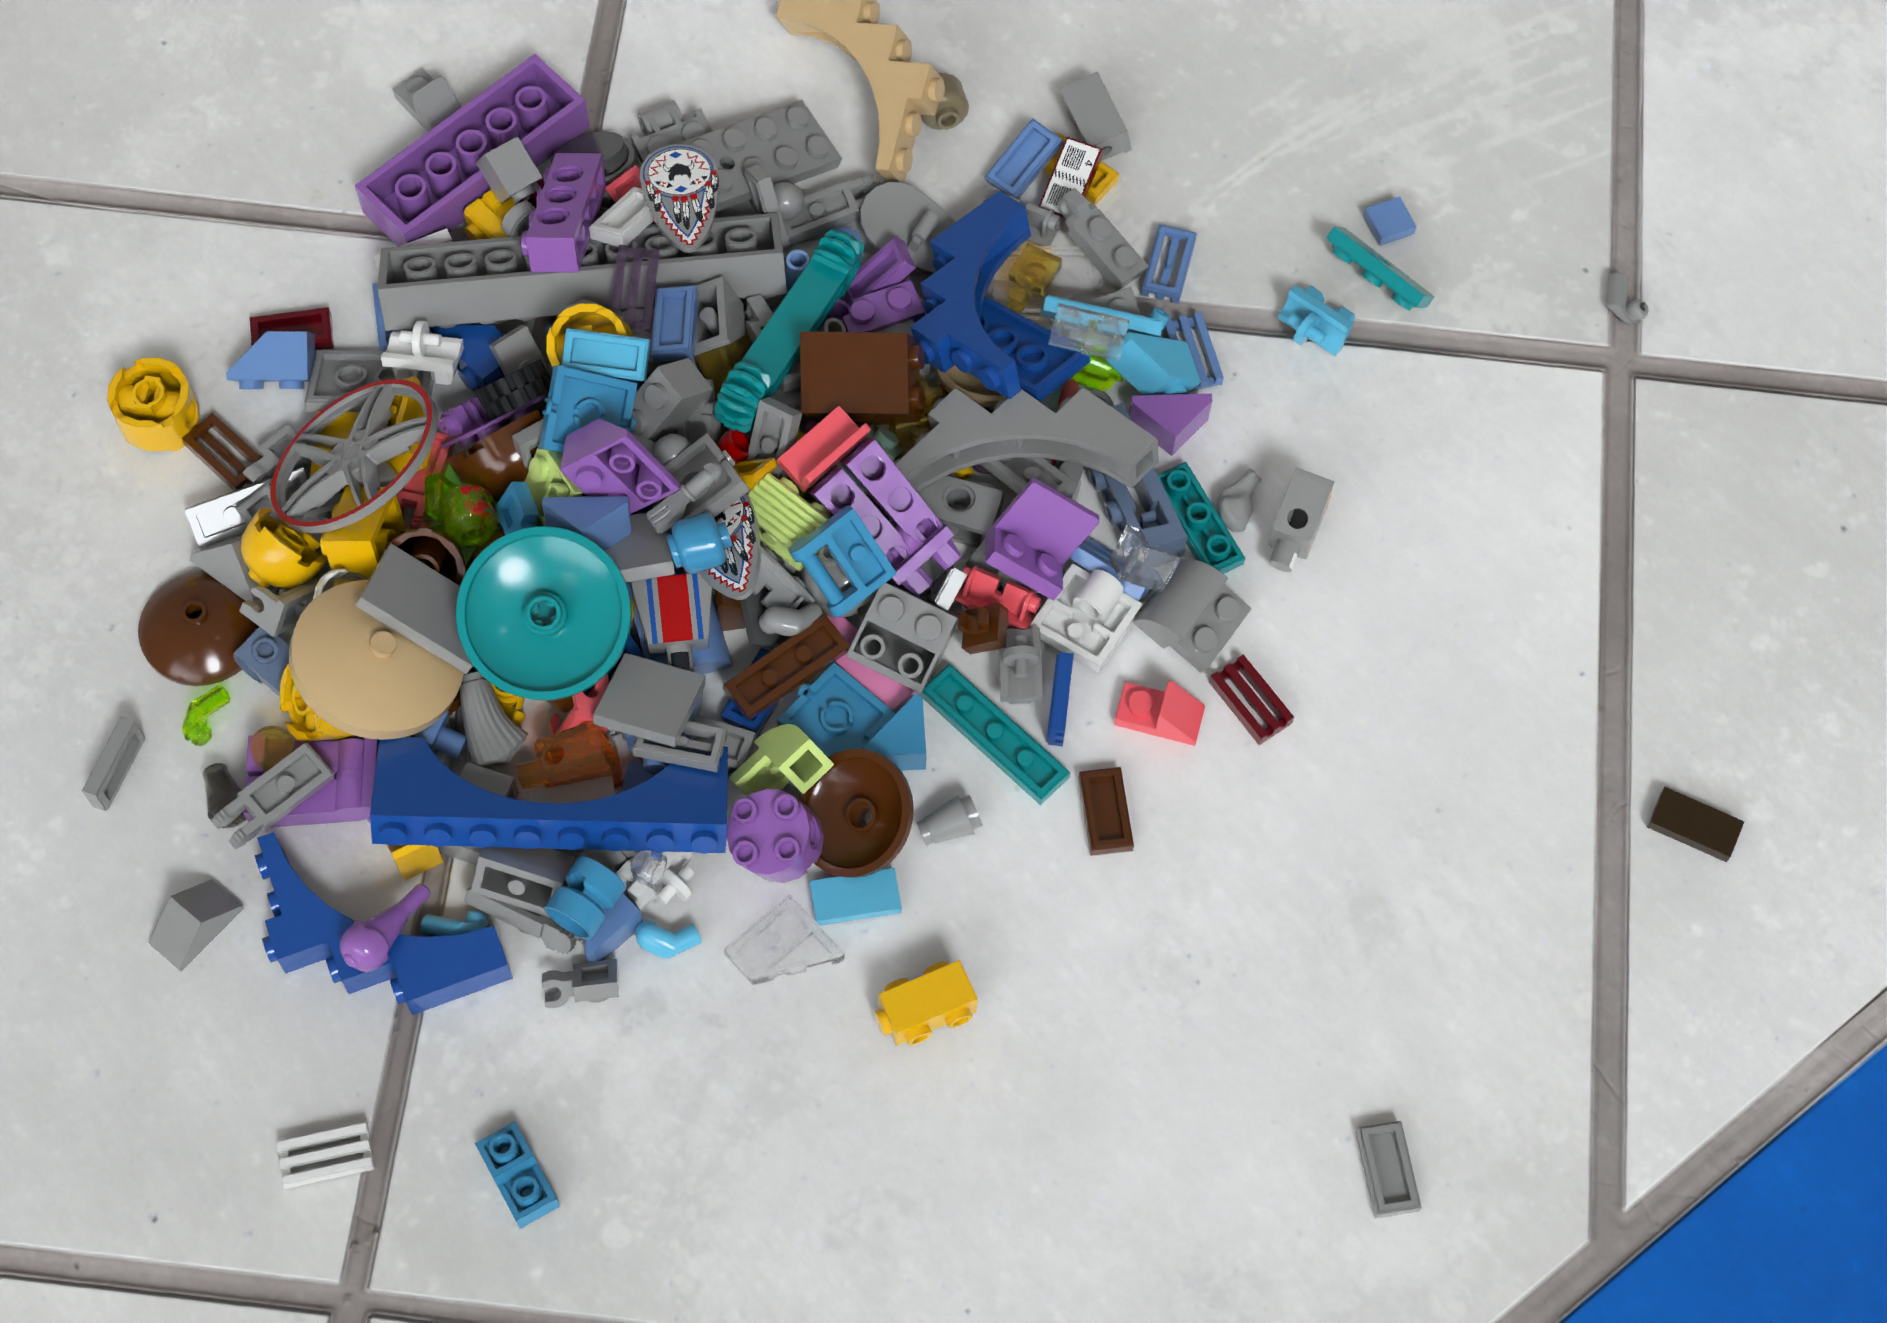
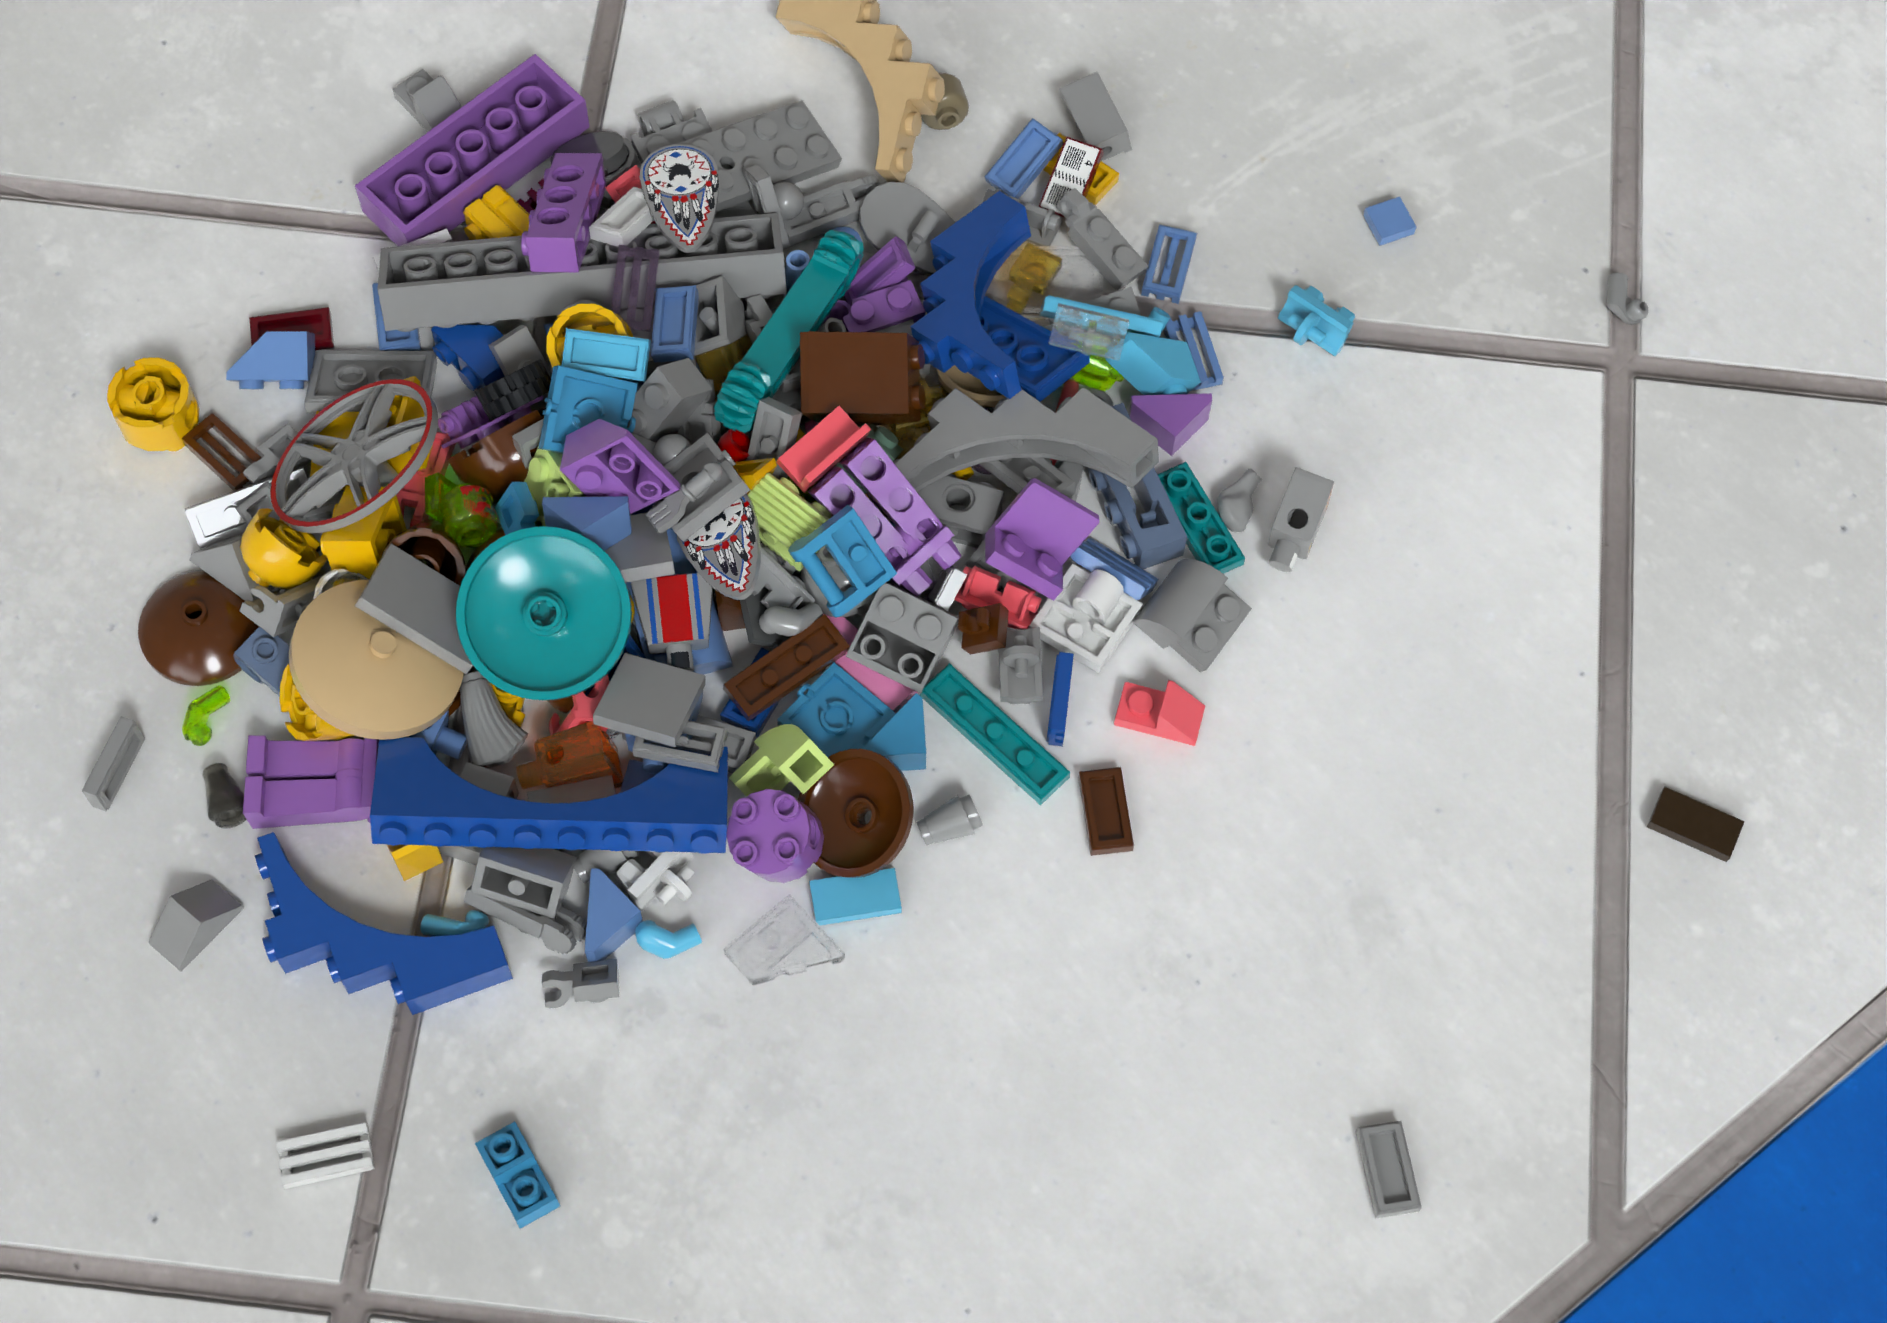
(270, 746): clear yellow tile -> none
(275, 793): light grey hinge -> none
(368, 942): medium lavender piece -> none
(423, 351): white hips -> none
(509, 171): light grey brick -> none
(517, 219): light grey tile -> none
(582, 902): dark azure wheel -> none
(648, 867): clear hinge -> none
(699, 543): dark azure head -> none
(926, 1003): yellow brick -> none
(1141, 563): clear panel -> none
(1230, 672): dark red tile -> none
(1378, 269): teal tile -> none

